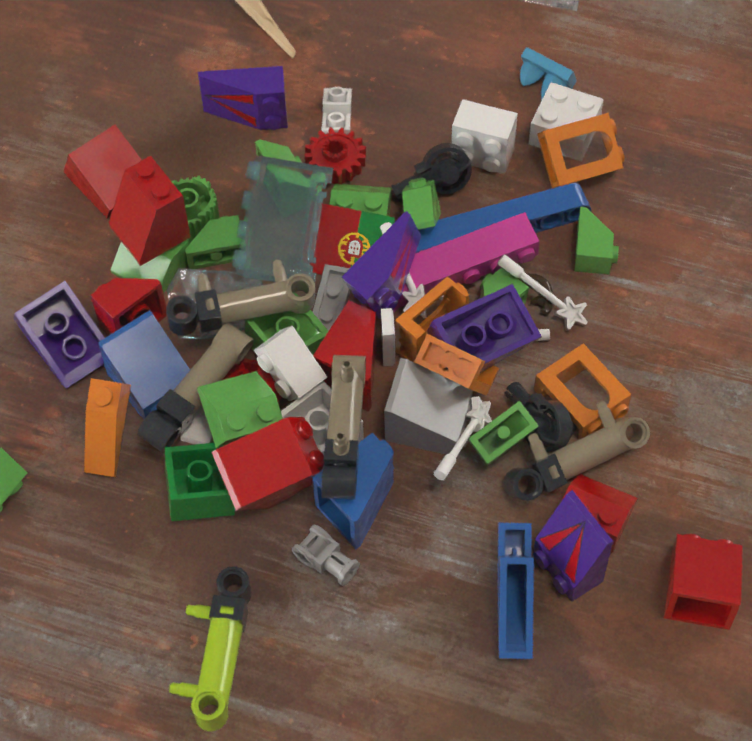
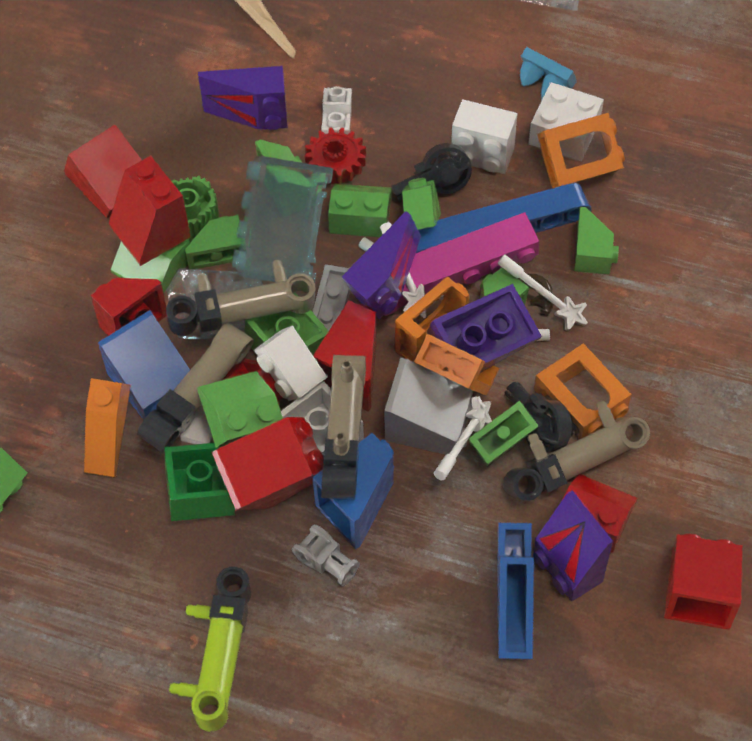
(62, 334): slope -> none
(345, 235): red sticker -> none
(388, 336): white tile -> none

